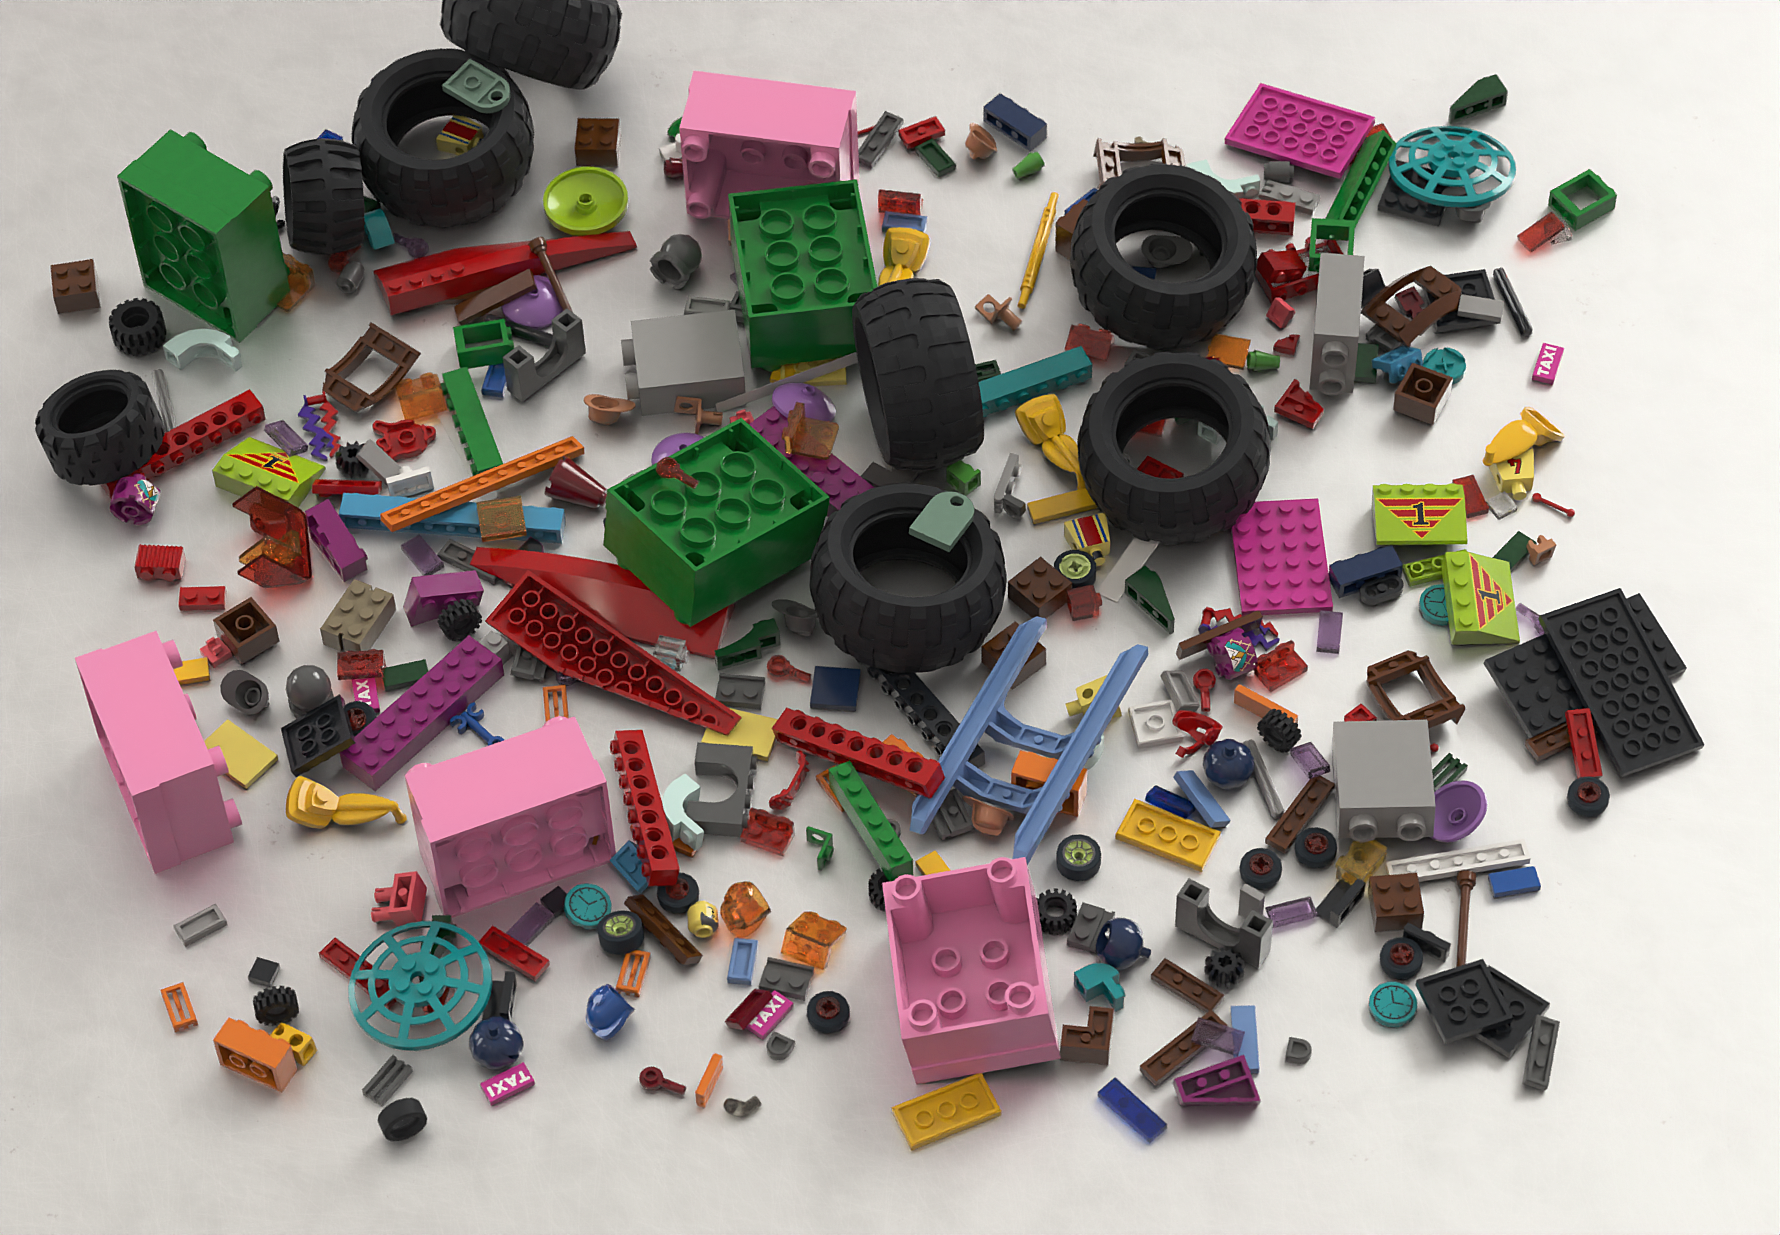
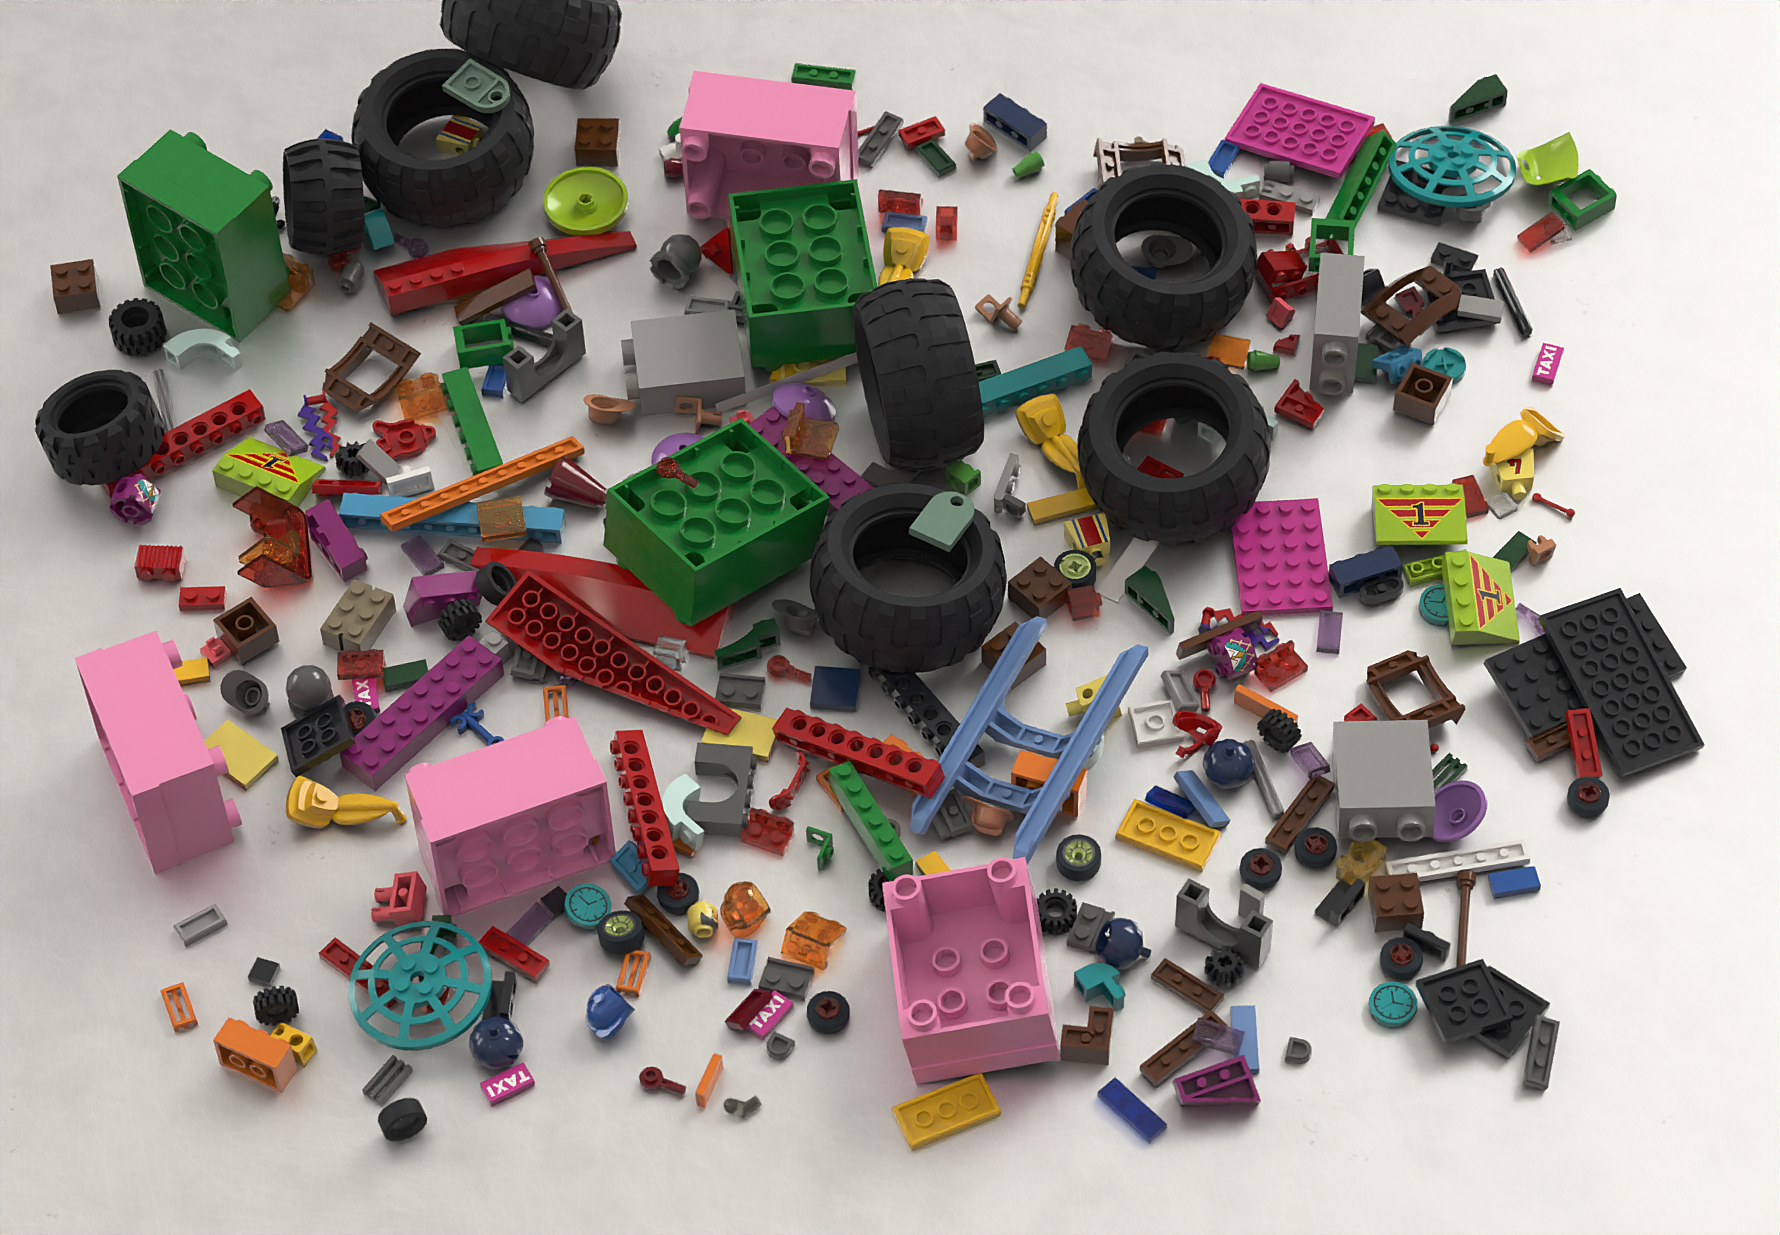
(488, 587): none -> black tyre
(720, 250): none -> red piece
(823, 76): none -> green tile
(946, 222): none -> clear red brick
(1223, 158): none -> blue tile
(1291, 912): clear purple tile -> none
(1453, 259): none -> black plate
(1552, 161): none -> lime piece

